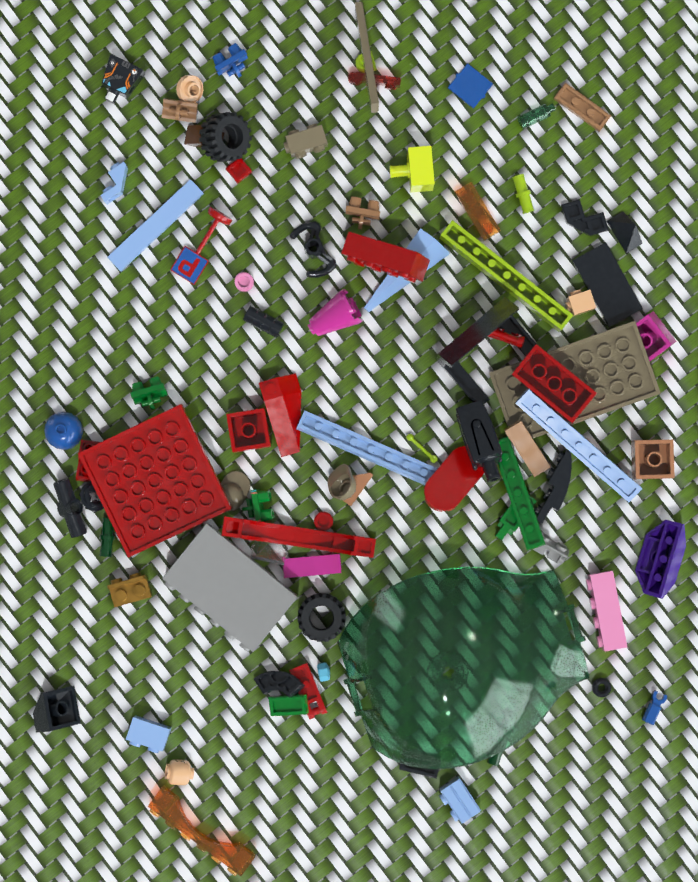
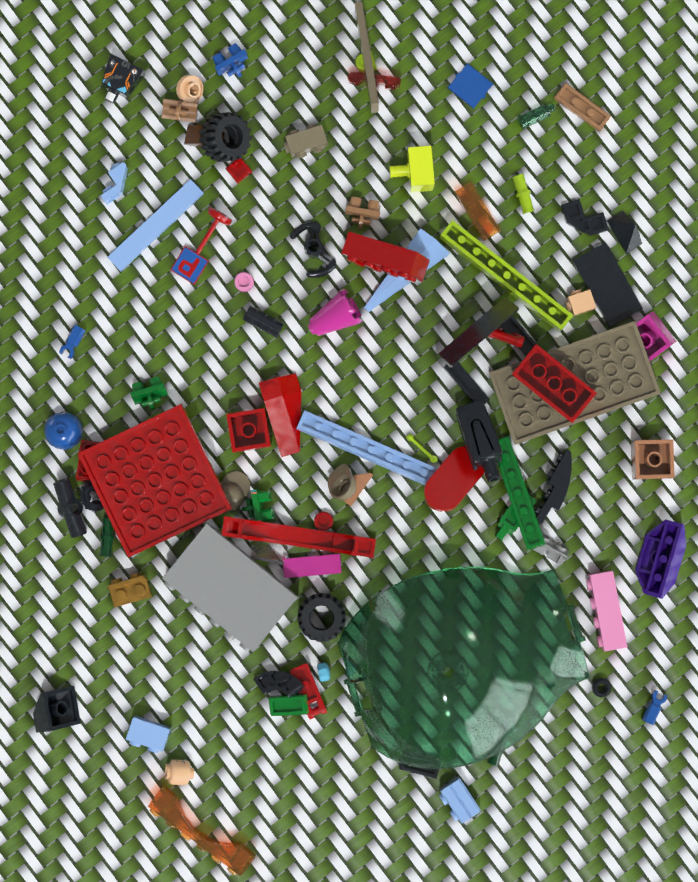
(73, 340): none -> blue bar
(527, 448): tile -> none
(578, 445): light blue plate -> none

